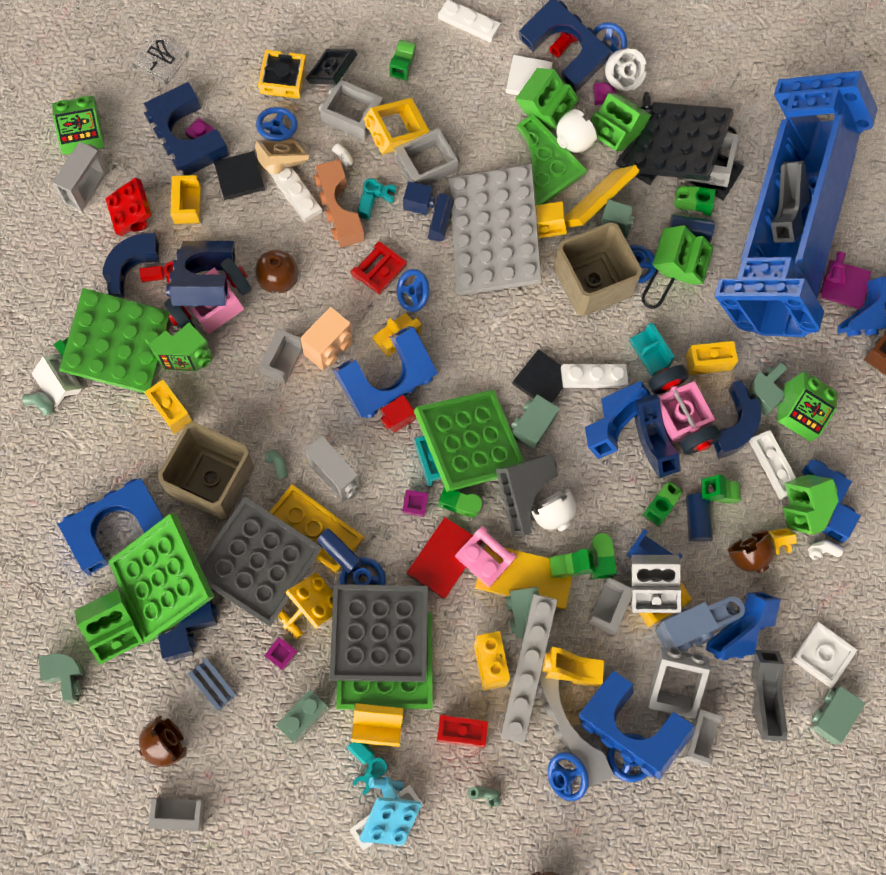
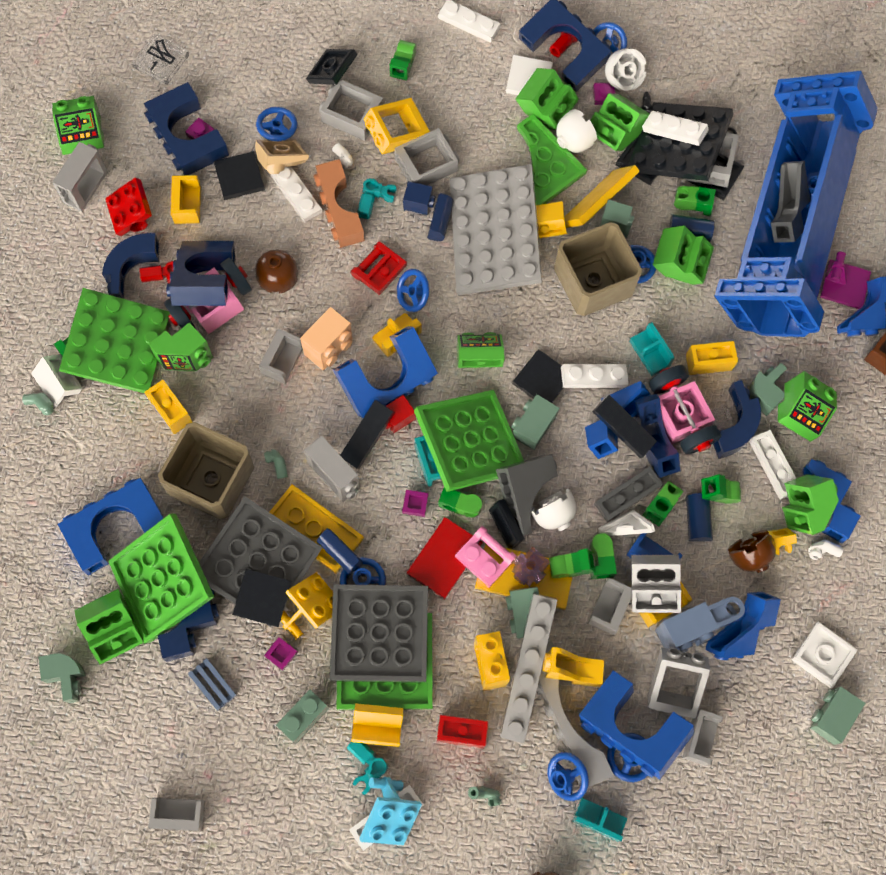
(160, 743): reddish brown cylinder -> none
(261, 598): none -> black tile
(282, 74): piece -> none
(367, 434): none -> black tile
(480, 350): none -> bright green piece
(506, 524): none -> black tile
(533, 560): none -> brick
(600, 819): none -> teal panel
(624, 426): none -> black tile
(627, 524): none -> white tile
(628, 494): none -> dark grey plate
(663, 296): black piece -> none
(675, 128): none -> white plate
(768, 698): dark grey arch -> none

